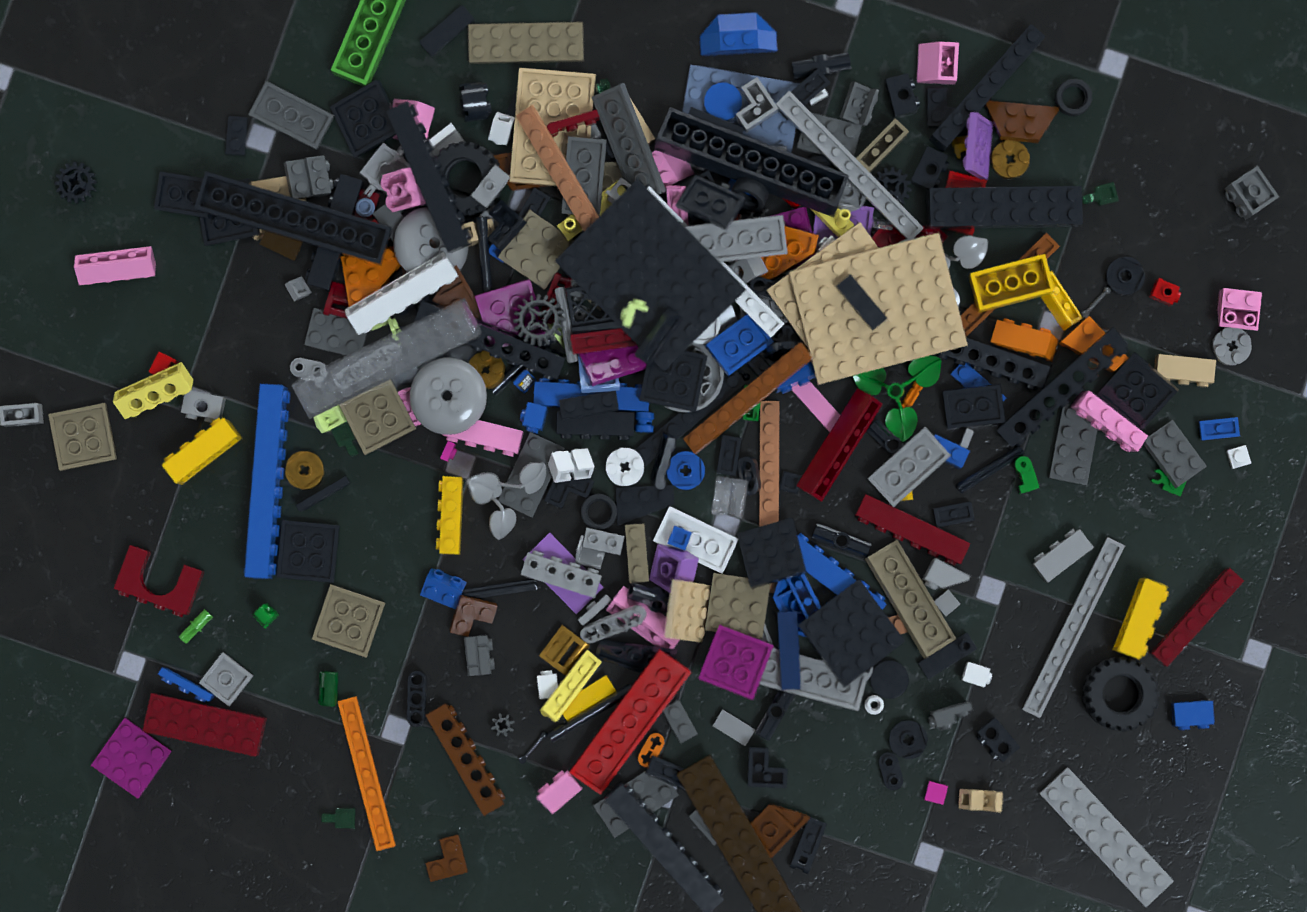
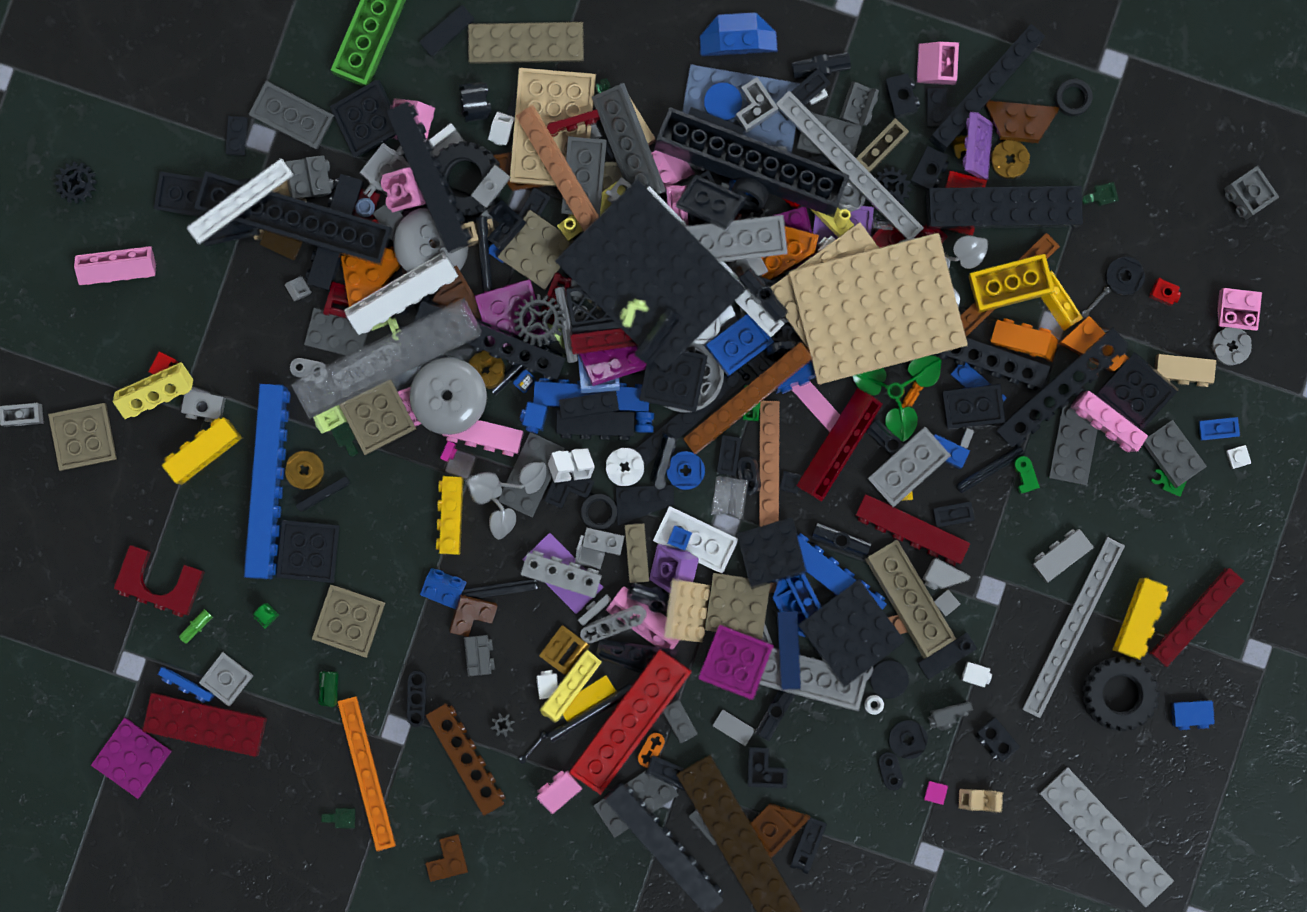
(240, 201): none -> white plate
(771, 305): none -> black piece
(861, 302): black tile -> none

